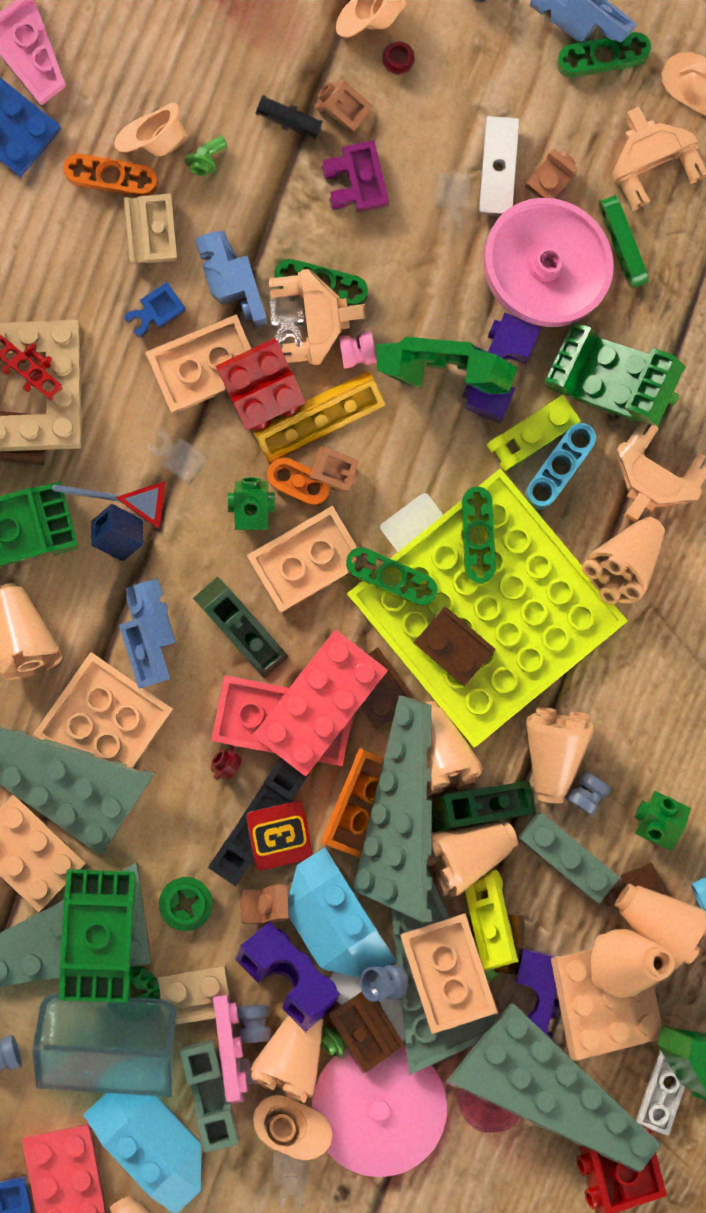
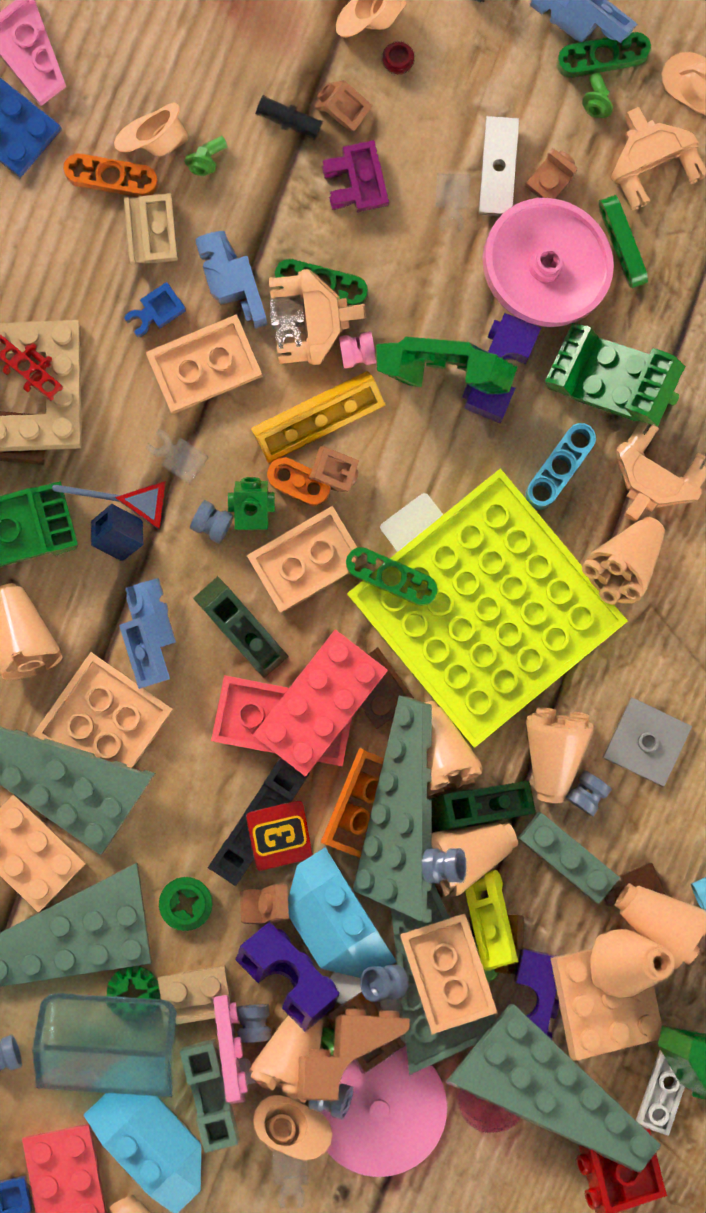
(97, 936): green plate -> none
(211, 521): none -> sand blue wheel
(225, 763): dark red plate -> none
(261, 385): red plate -> none
(336, 1108): none -> sand blue wheel
(353, 1037): none -> nougat arch
(444, 865): none -> sand blue wheel
(454, 646): reddish brown plate -> none
(485, 510): green beam -> none
(534, 432): neon yellow plate -> none
(597, 102): none -> bright green plate
(647, 741): none -> light grey plate
(661, 820): green brick -> none

